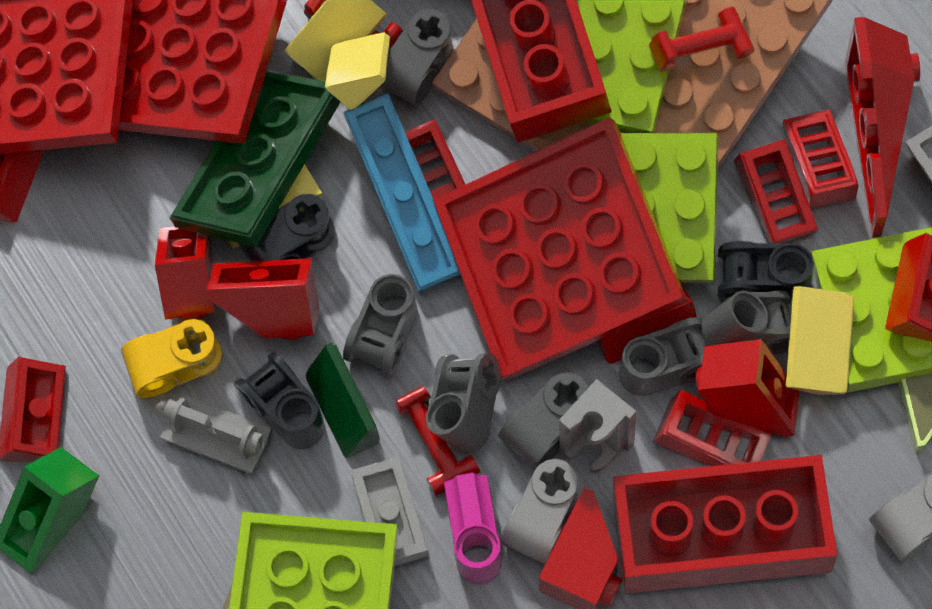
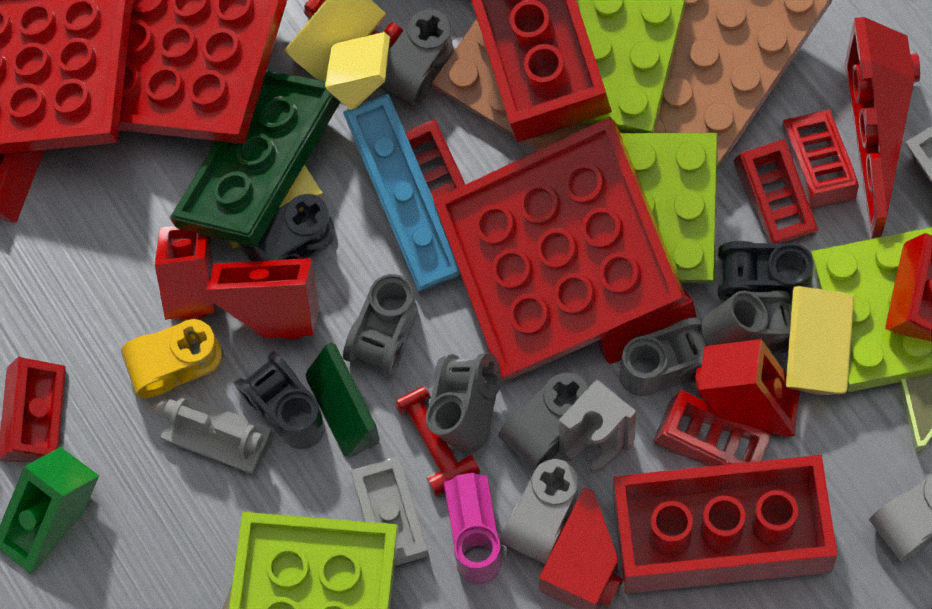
(731, 32): red piece -> none

